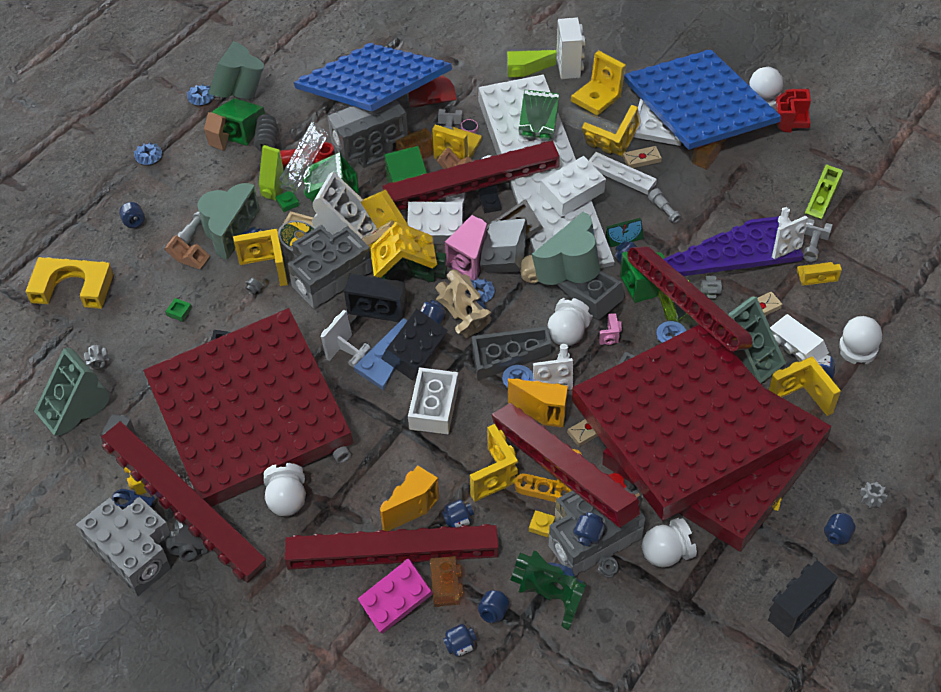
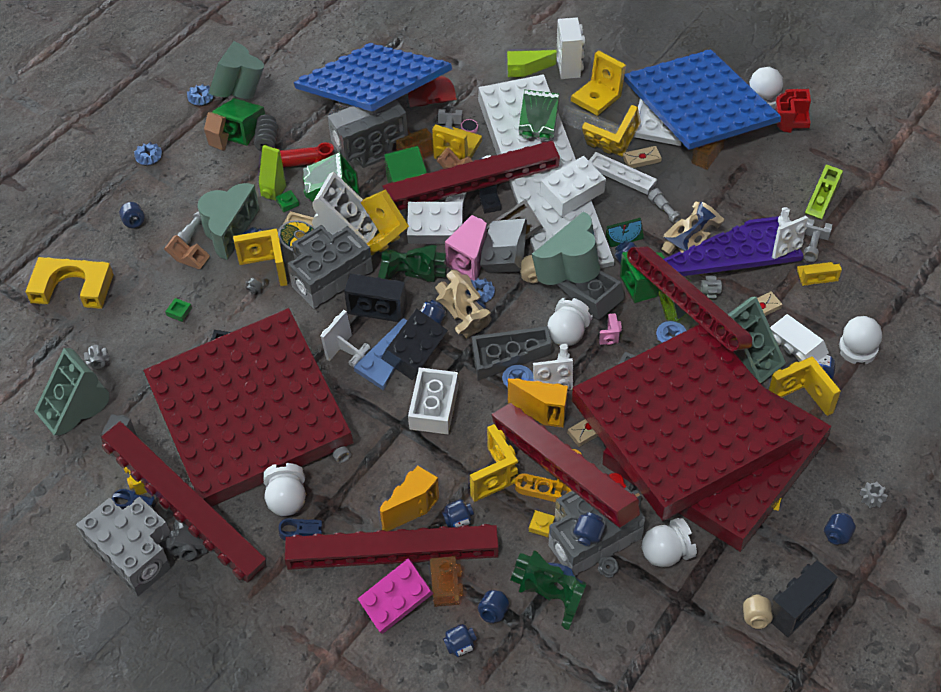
(303, 158): clear fence -> none
(303, 526): none -> dark blue piece
(376, 234): tan tile -> none
(402, 242): yellow bracket -> none
(682, 241): none -> tan hips
(757, 611): none -> tan head

